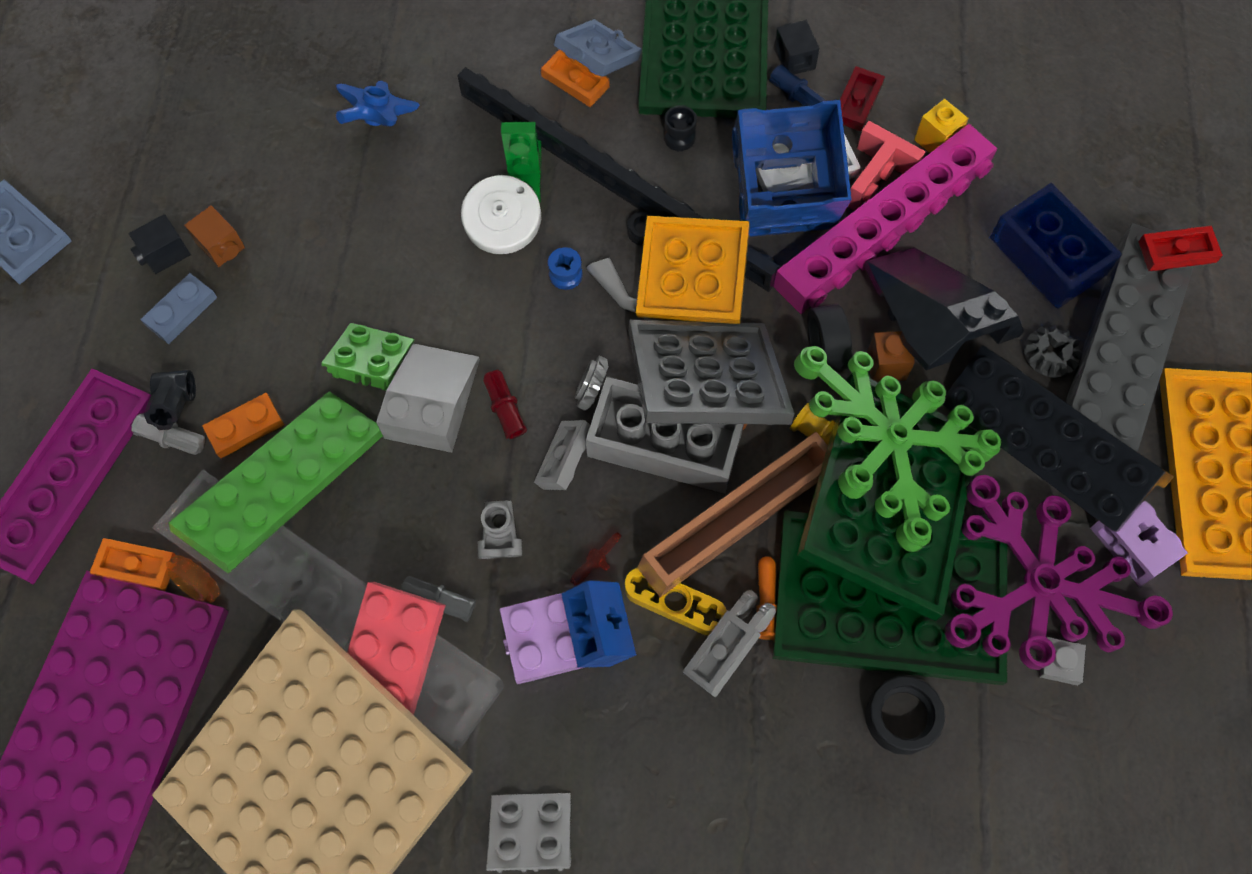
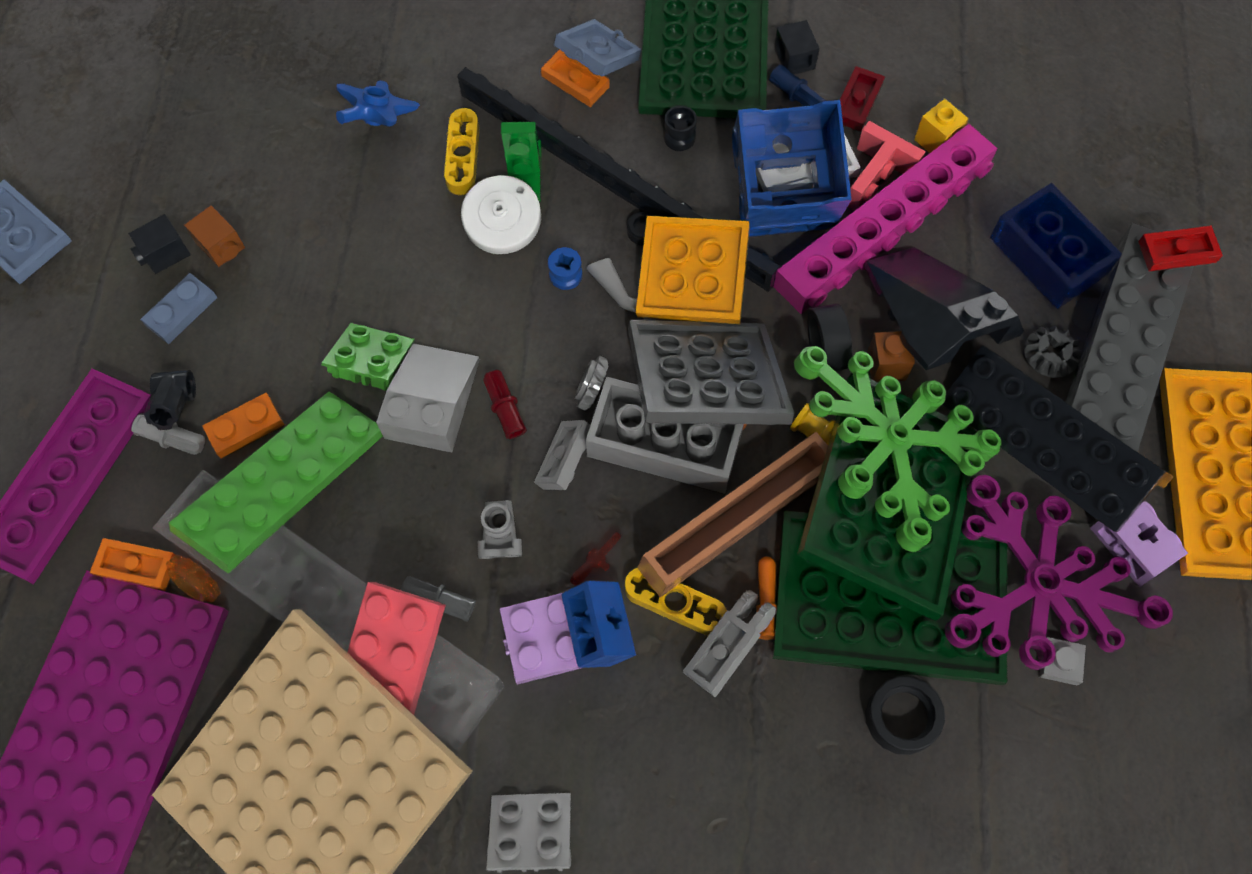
(455, 140): none -> yellow beam

